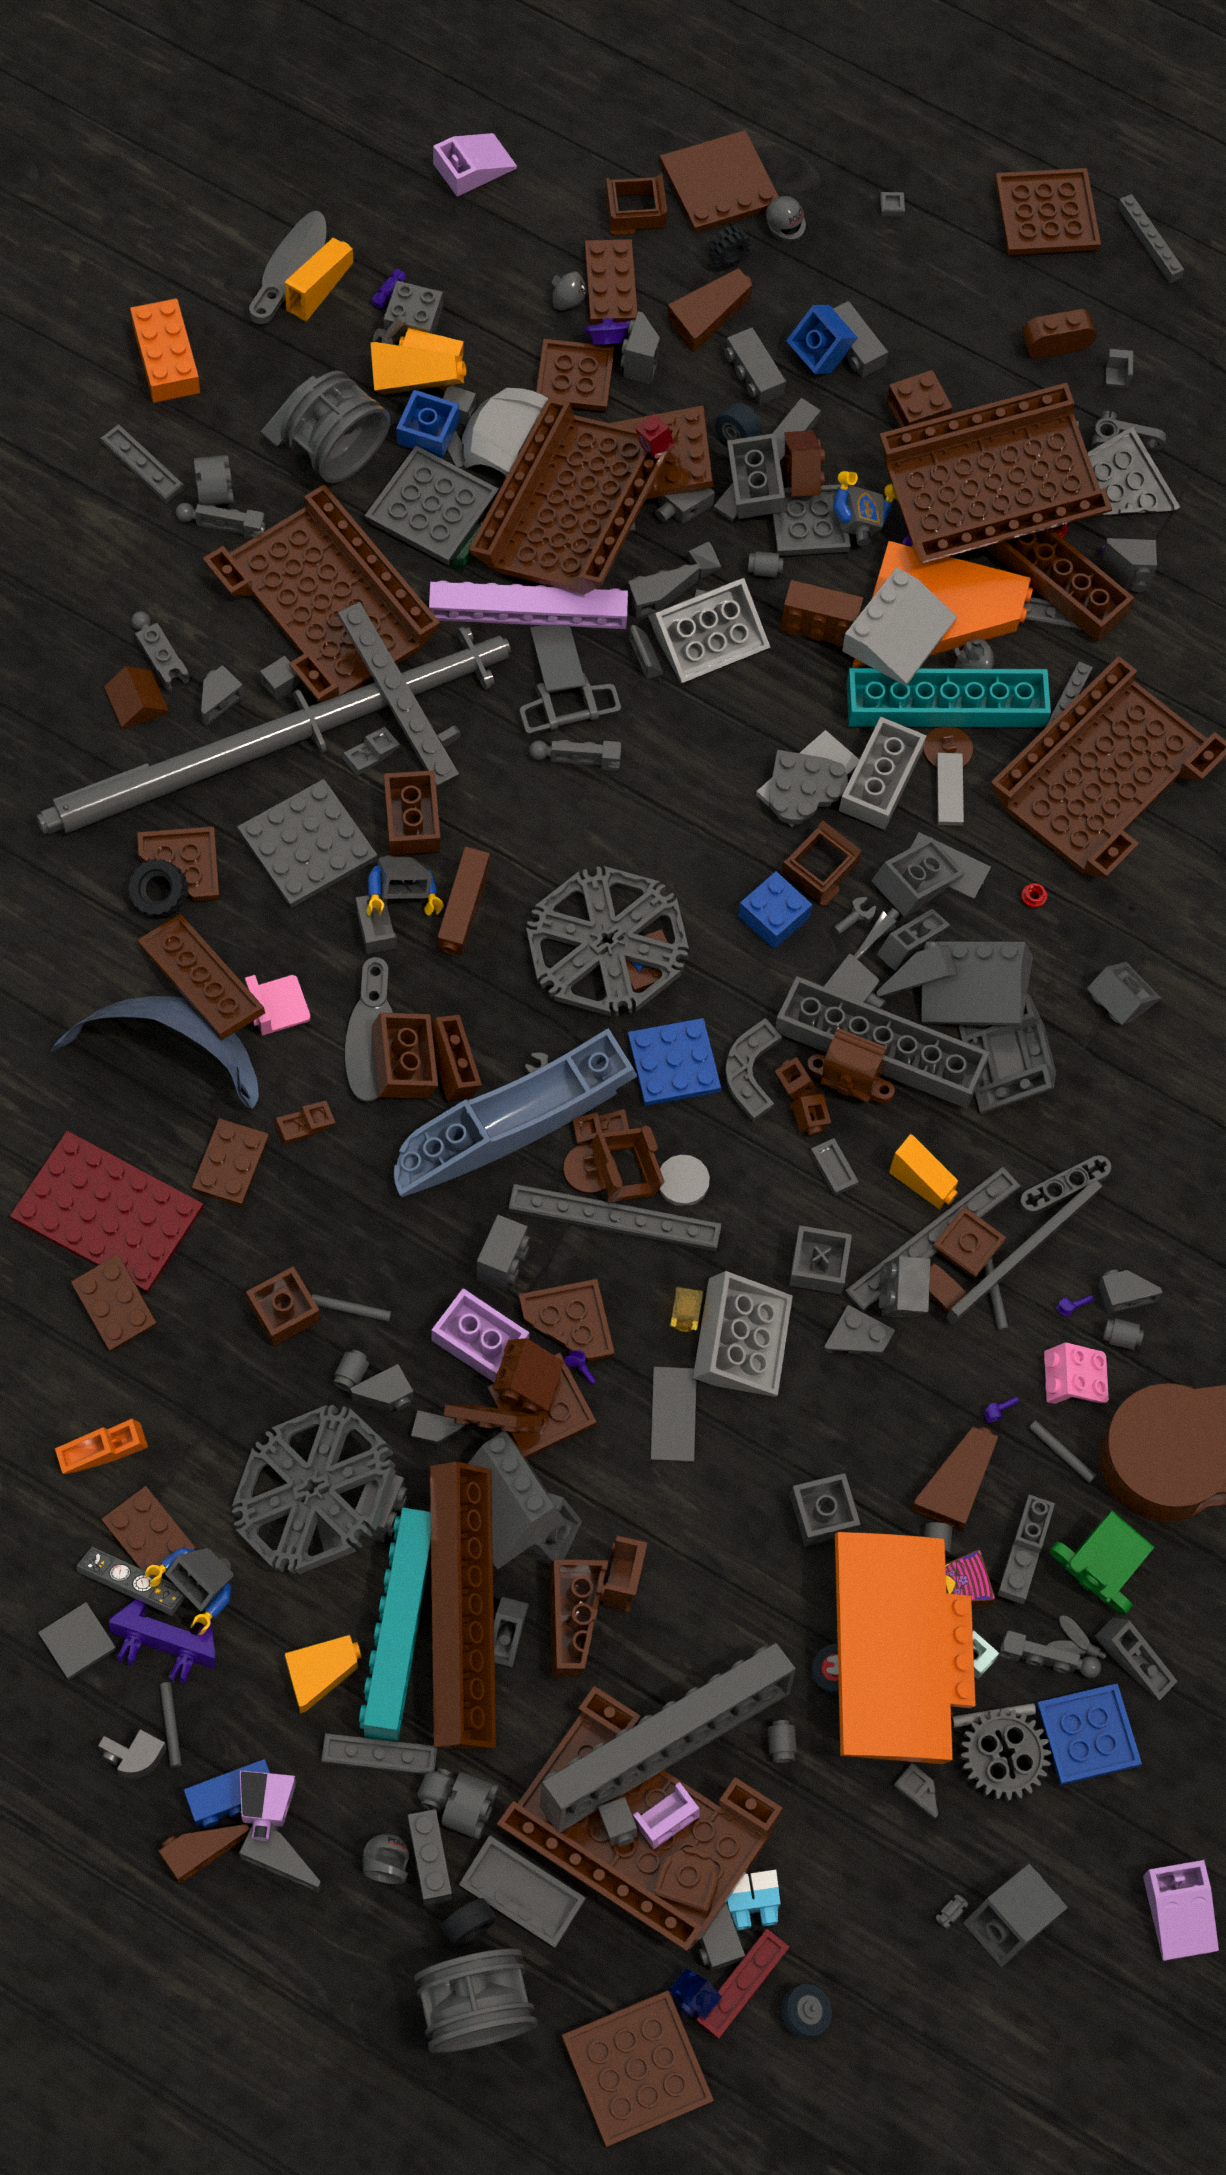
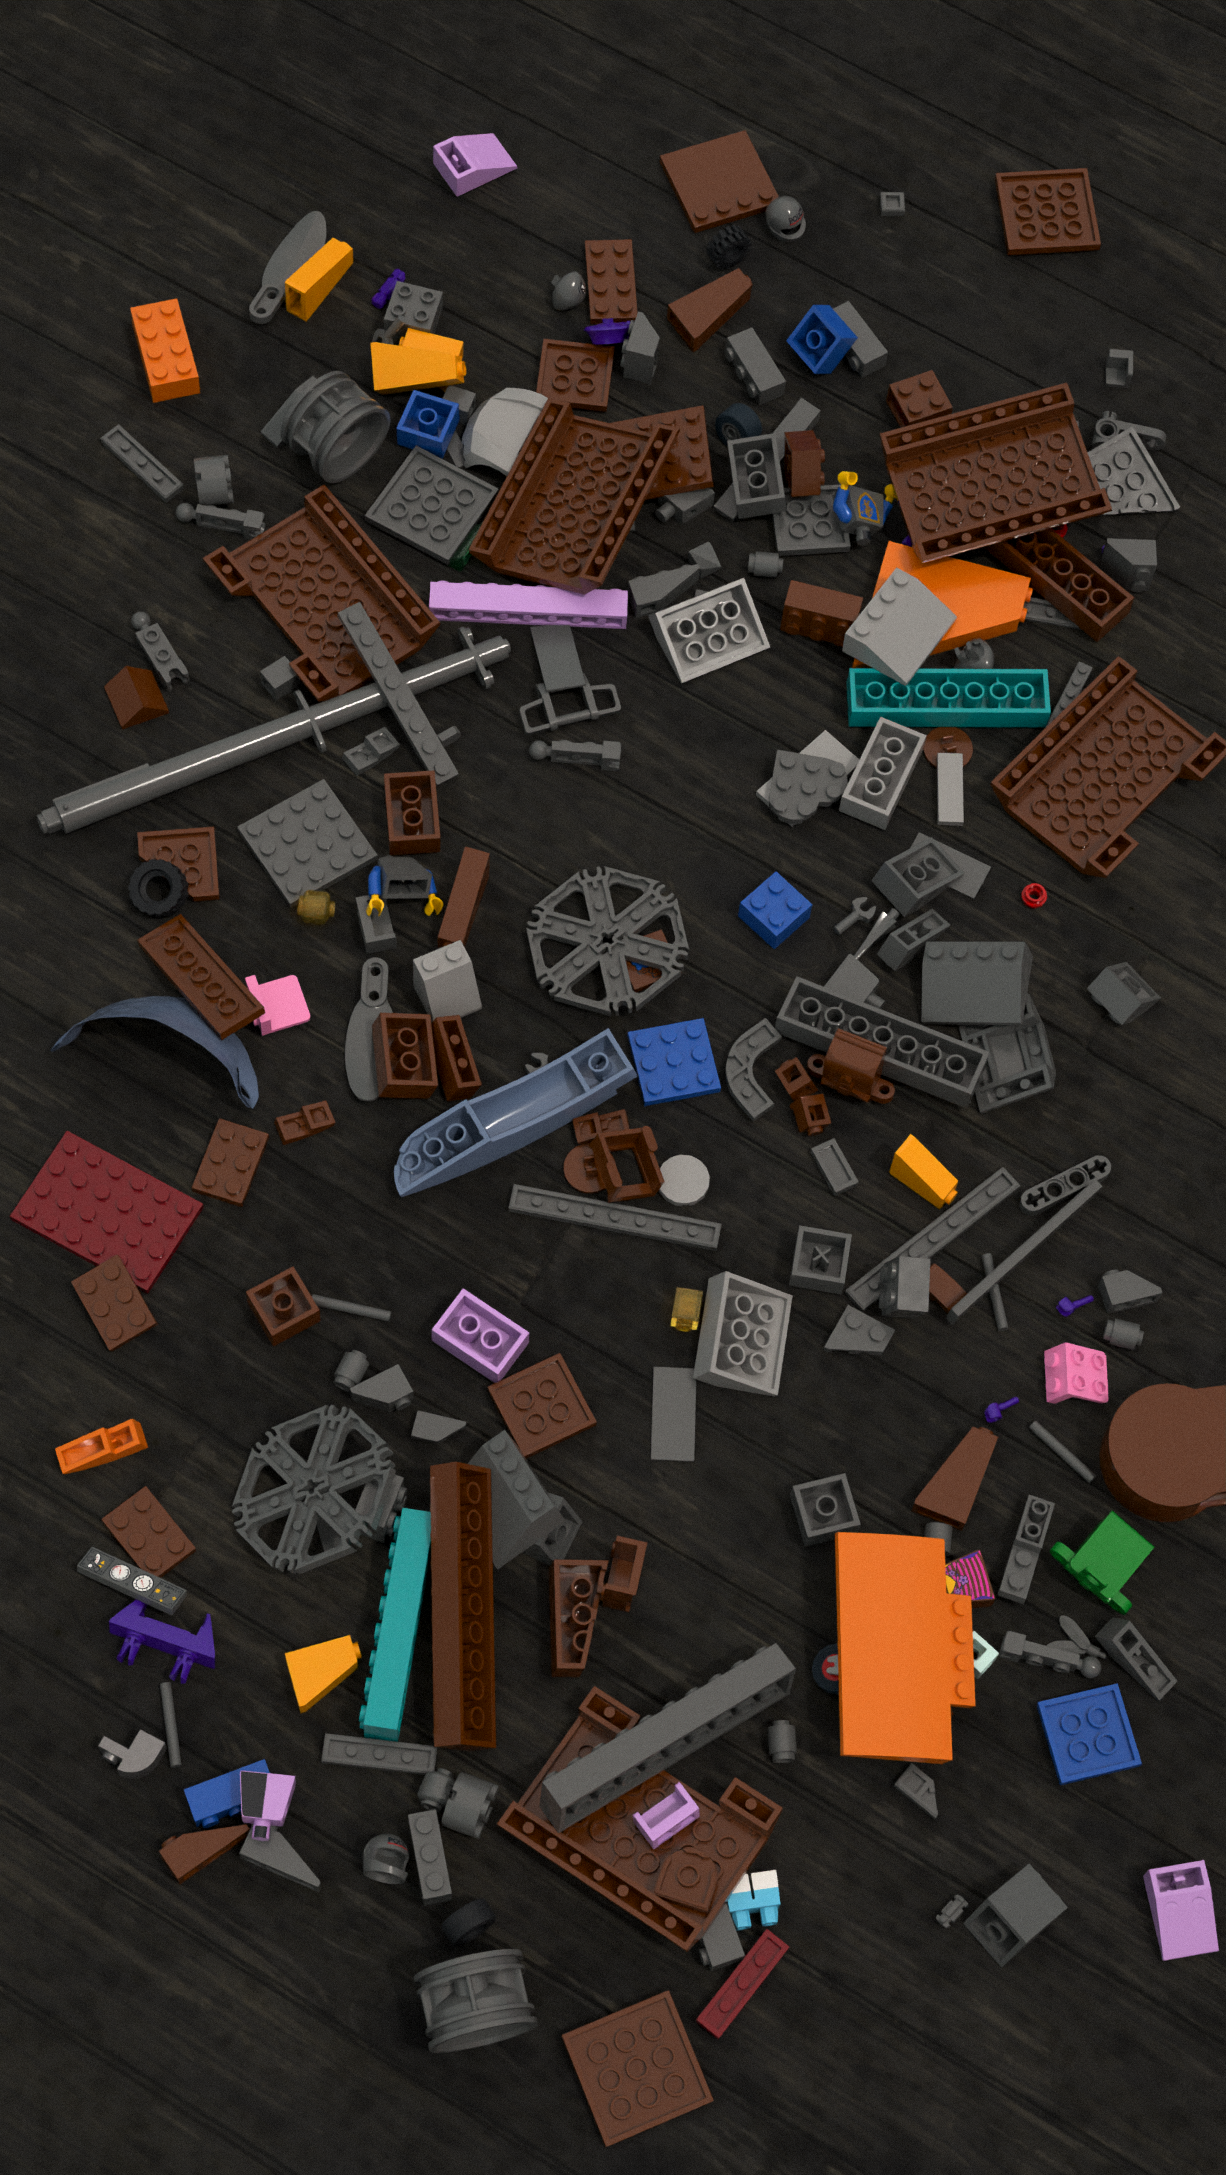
(77, 1641): dark grey tile -> none
(200, 1577): dark grey torso -> none
(219, 693): dark grey slope -> none
(315, 907): none -> clear yellow head
(446, 982): none -> light grey slope
(490, 1417): reddish brown plate -> none
(502, 1253): dark grey brick -> none
(508, 1630): dark grey slope -> none
(523, 1891): dark grey slope -> none
(528, 1375): reddish brown brick -> none
(571, 1317): reddish brown plate -> none
(578, 1359): dark purple hand -> none
(618, 1822): dark grey brick -> none
(628, 221): reddish brown piece -> none
(645, 653): dark grey slope -> none
(654, 436): dark red brick -> none
(695, 1994): clear blue brick -> none
(806, 2011): black wheel -> none
(821, 891): reddish brown piece -> none
(921, 969): dark grey slope -> none
(967, 1719): light grey bar -> none
(969, 1242): reddish brown tile -> none
(980, 1761): dark grey gear -> none
(1059, 333): reddish brown brick -> none
(1150, 238): dark grey piece -> none

